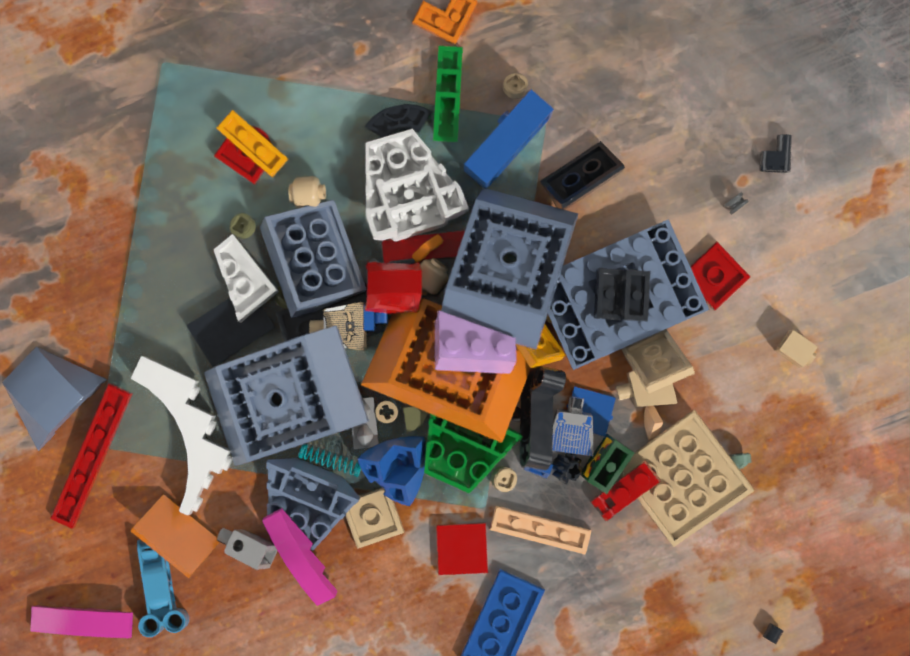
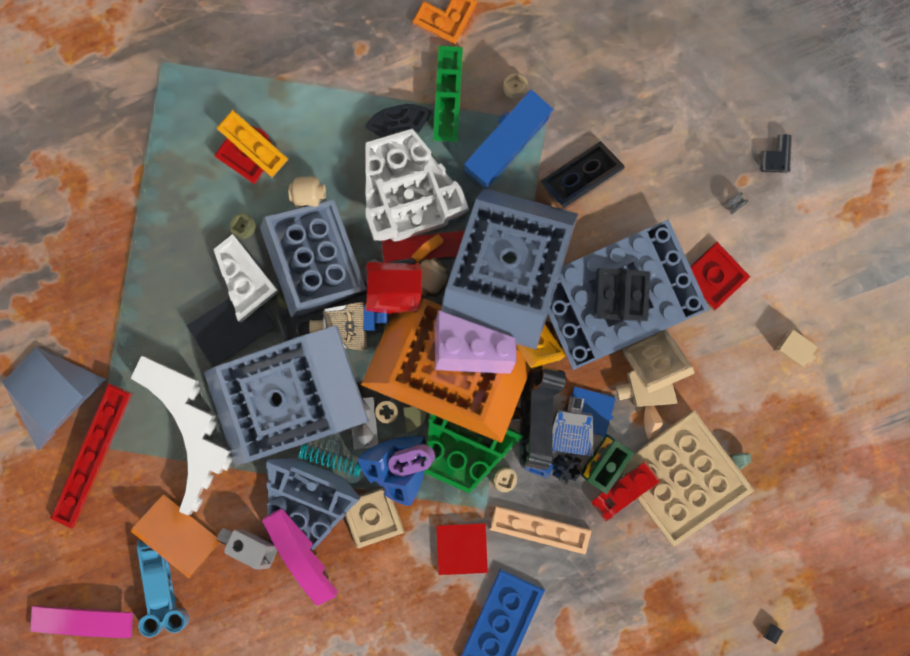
(413, 465): none -> medium lavender beam

